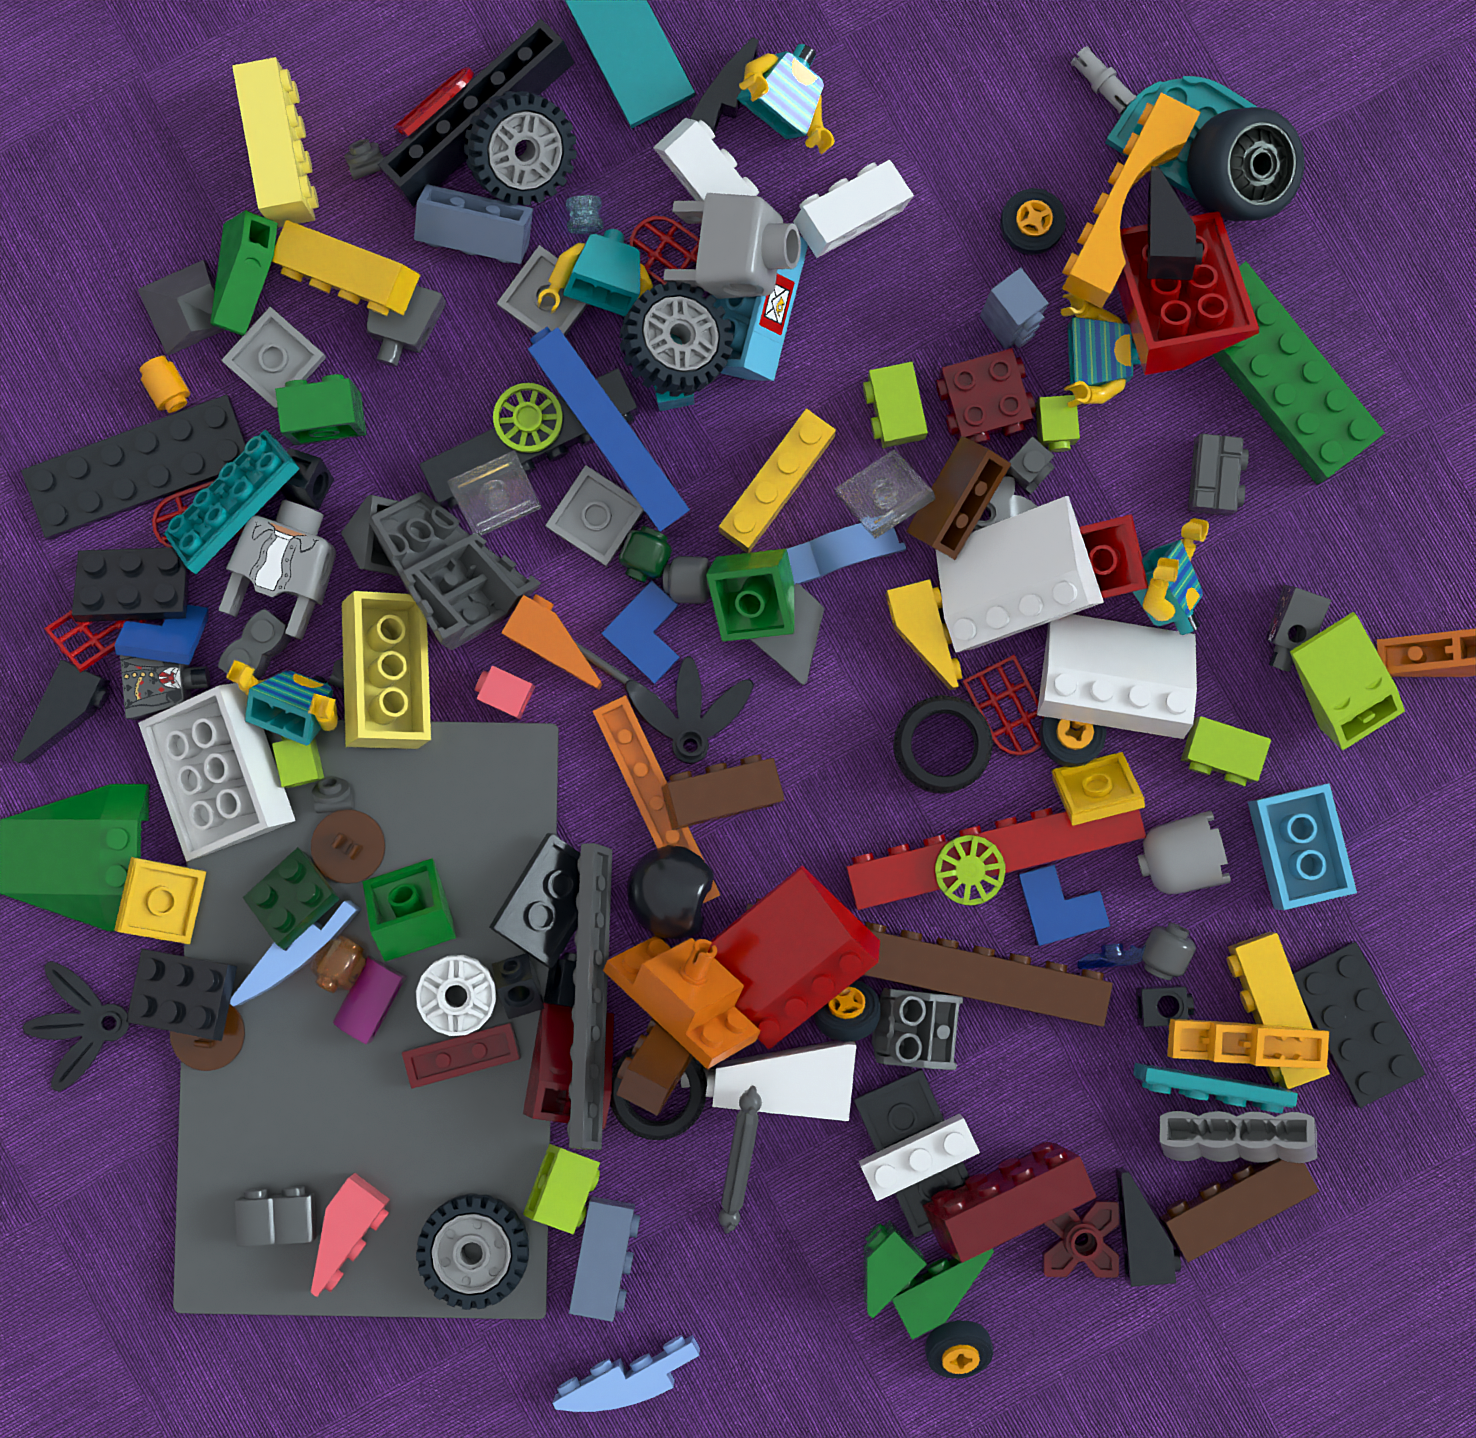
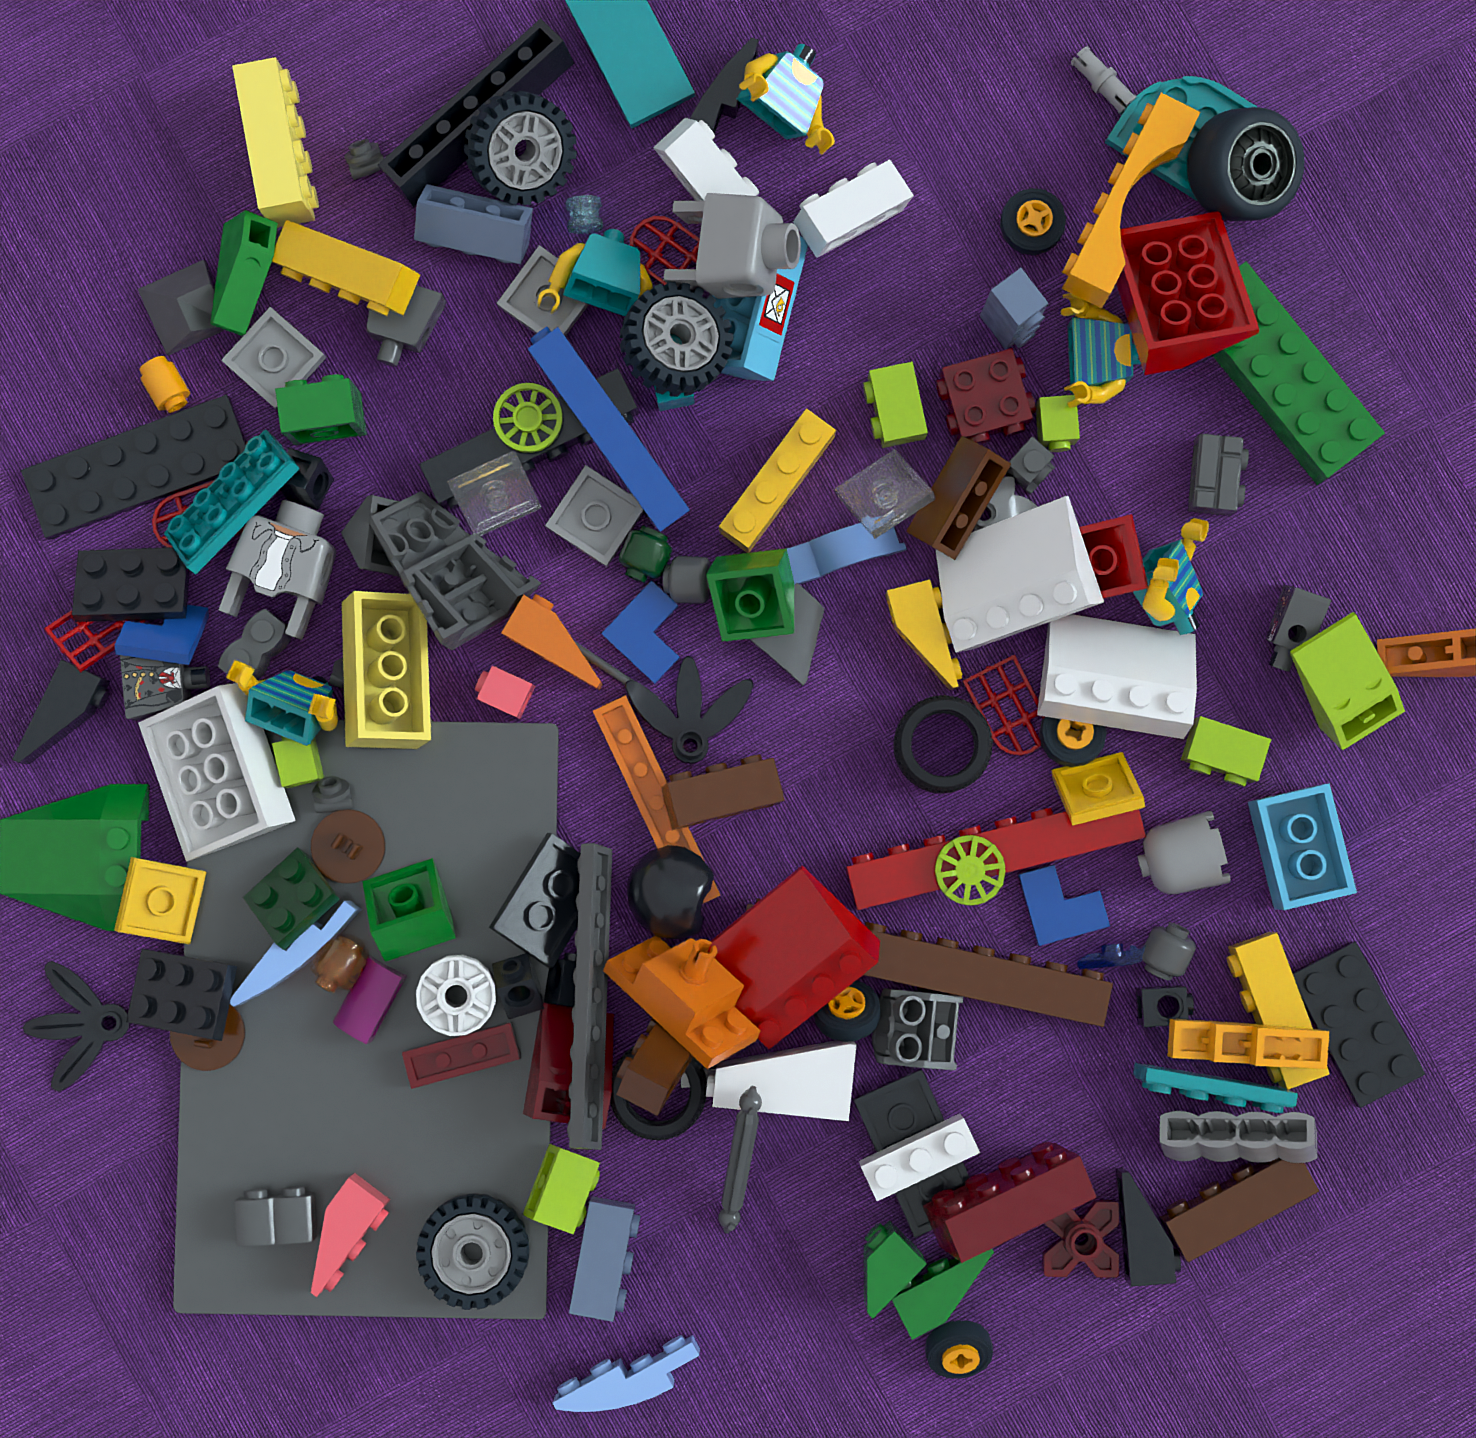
(434, 102): red window -> none
(1170, 233): black slope -> none

